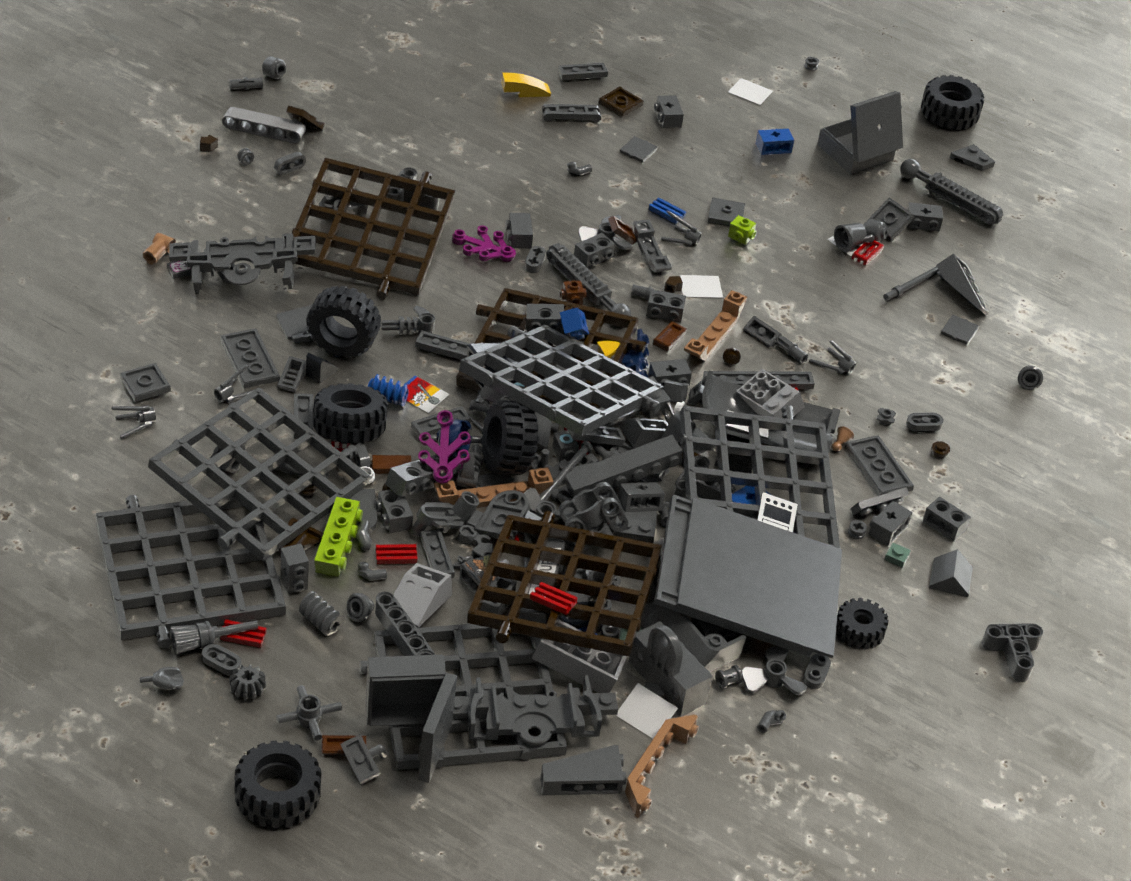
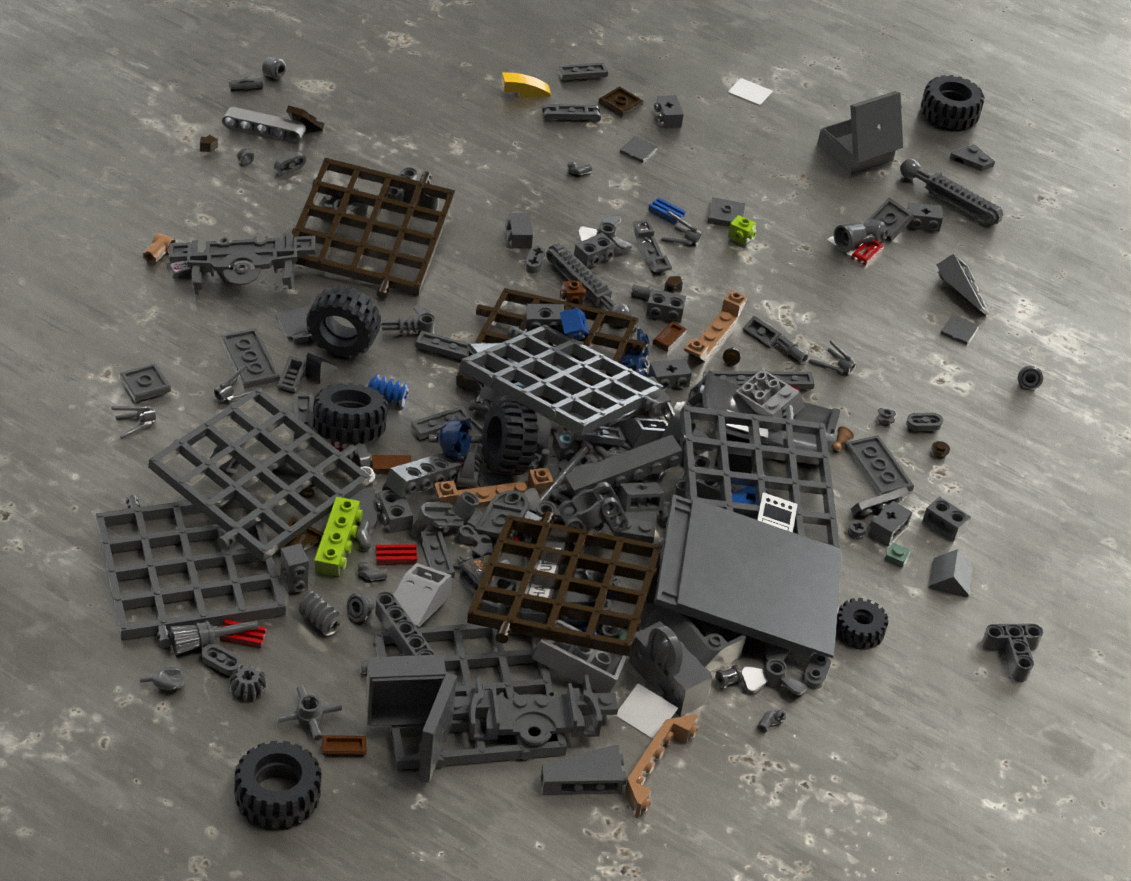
(362, 759): dark grey plate -> none
(424, 394): sticker -> none
(444, 449): magenta plant -> none
(502, 251): magenta plant -> none
(552, 597): red tile -> none
(607, 348): yellow tile -> none
(622, 230): reddish brown tile -> none
(676, 391): dark grey tile -> none
(701, 286): white sticker -> none
(774, 141): blue brick -> none
(811, 63): dark grey bush -> none
(899, 289): dark grey bar -> none

